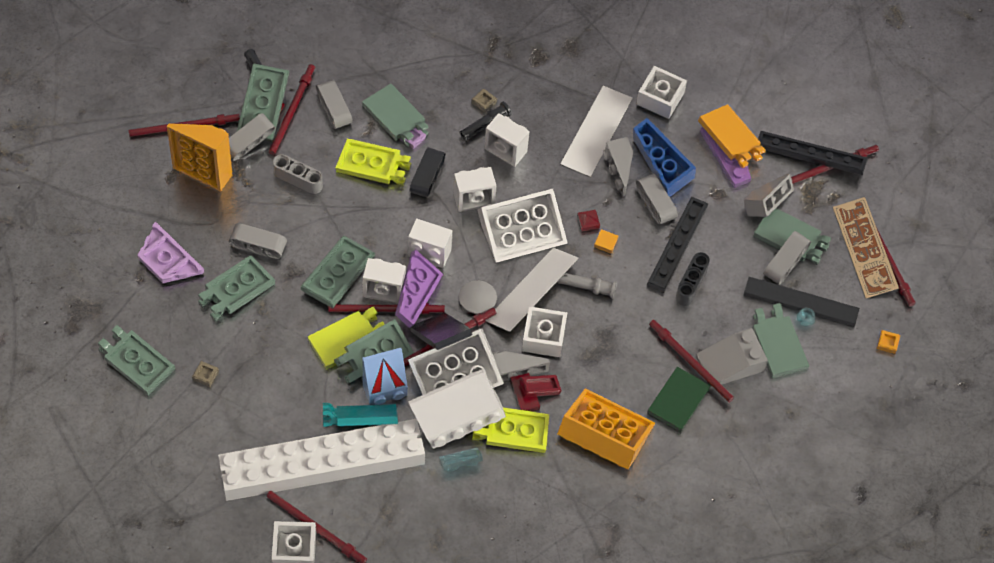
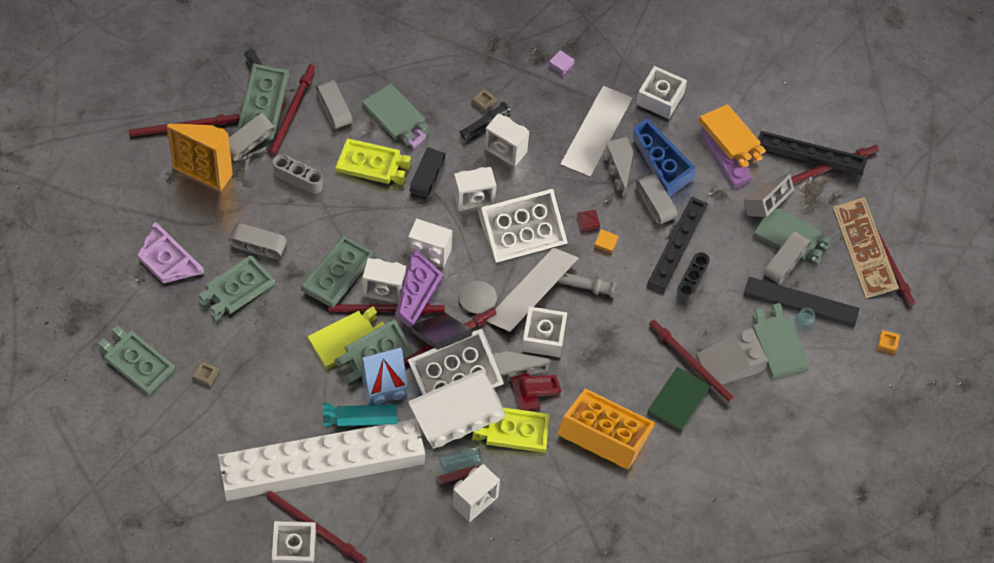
(454, 475): none -> dark red tile
(475, 492): none -> white brick
(561, 62): none -> lavender tile

